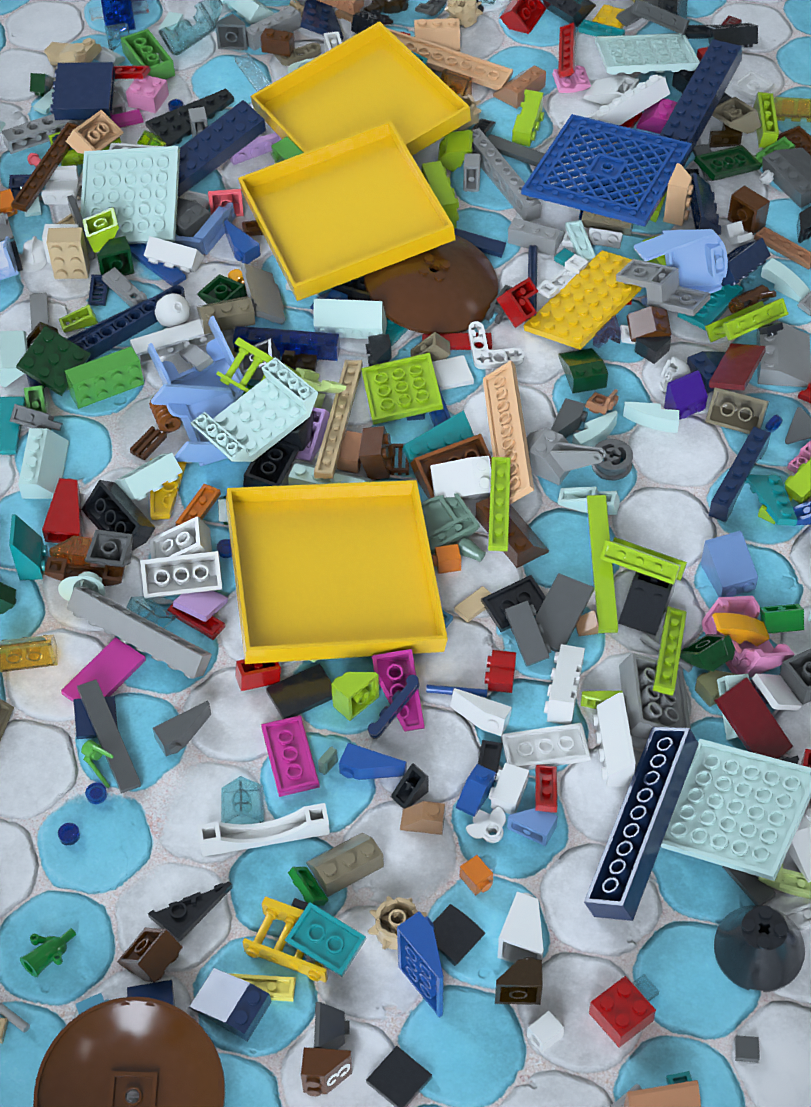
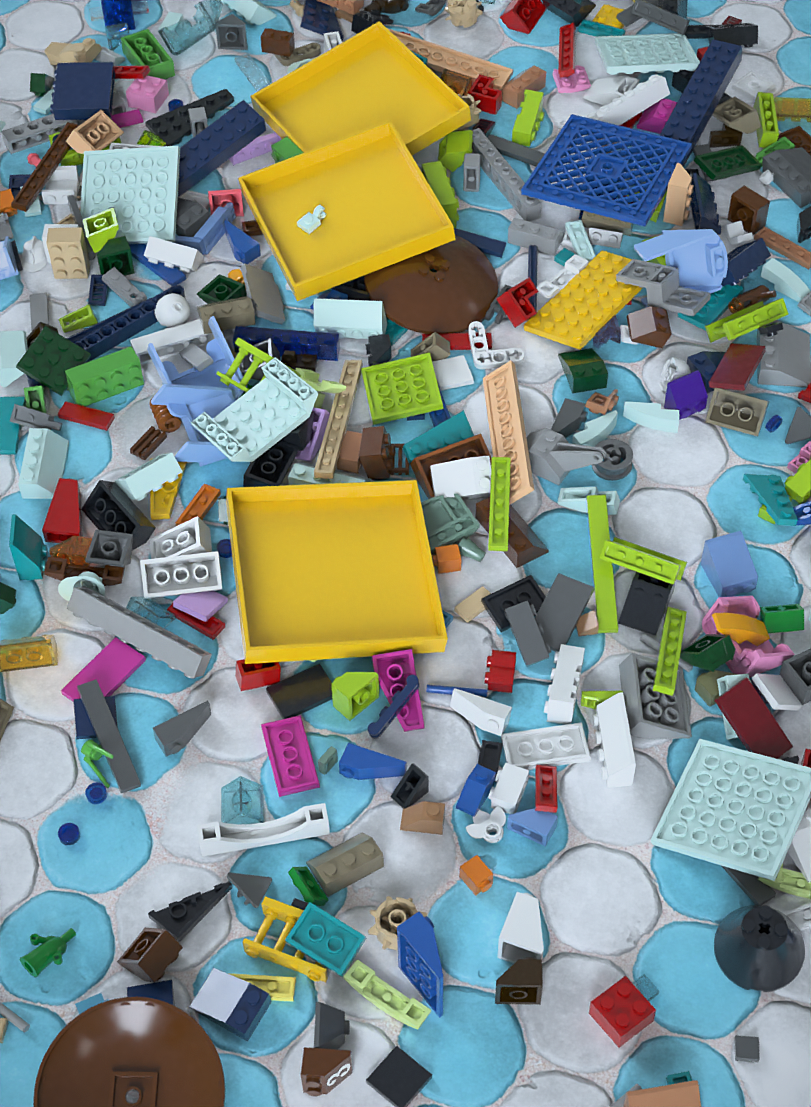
(86, 415): none -> red tile
(250, 887): none -> dark grey piece
(285, 20): light grey slope -> none
(312, 221): none -> light aqua plate
(385, 996): none -> yellowish green slope
(439, 31): light nougat slope -> none
(455, 934): black slope -> none
(483, 90): none -> red brick
(546, 1031): white brick -> none
(641, 824): dark blue brick -> none
(652, 347): black slope -> none
(731, 486): dark blue arch -> none

